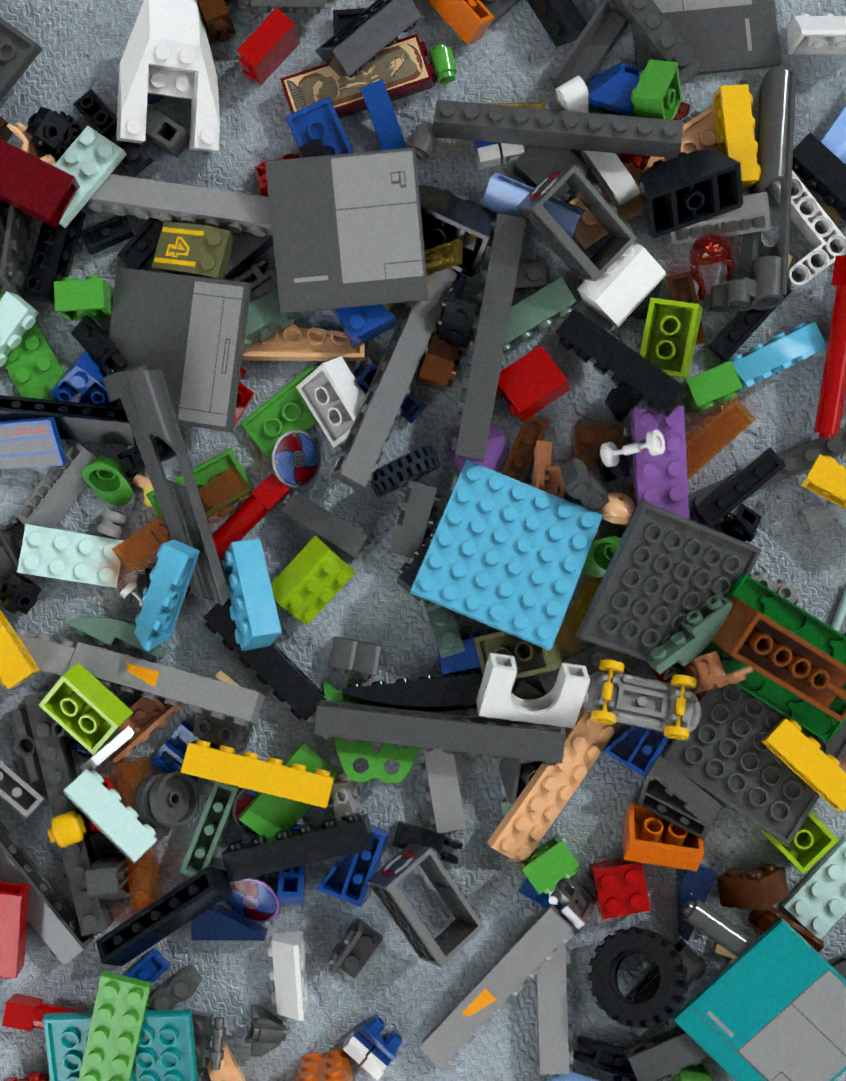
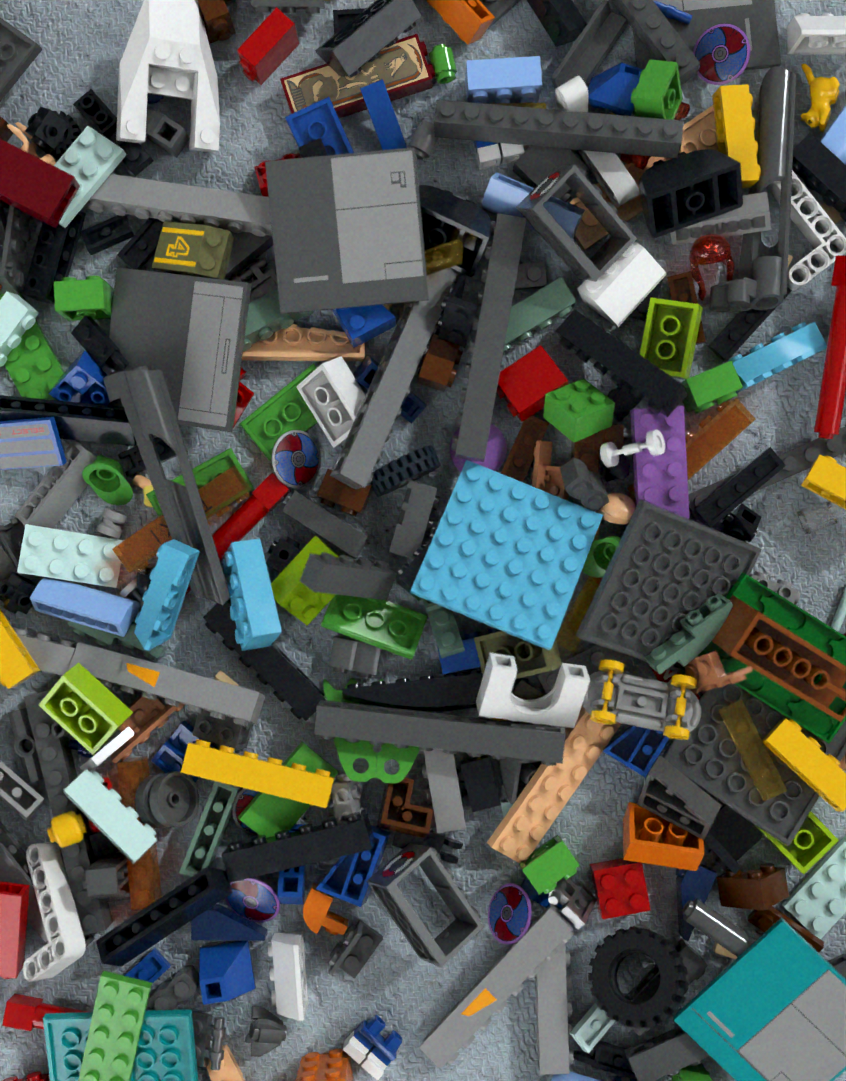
(57, 911): none -> white beam
(84, 605): none -> light blue brick
(225, 971): none -> blue slope
(276, 553): none -> black brick
(317, 913): none -> orange brick
(336, 492): none -> reddish brown brick
(348, 576): none -> dark grey brick
(376, 623): none -> bright green tile
(401, 816): none -> reddish brown brick
(479, 783): none -> black brick
(503, 80): none -> light blue brick
(509, 913): none -> shield
(578, 410): none -> bright green brick
(591, 1028): none -> light aqua plate
(671, 12): none -> blue piece
(722, 54): none -> shield
(731, 838): none -> black bracket
(752, 750): none -> clear yellow tile
(823, 94): none -> yellow animal

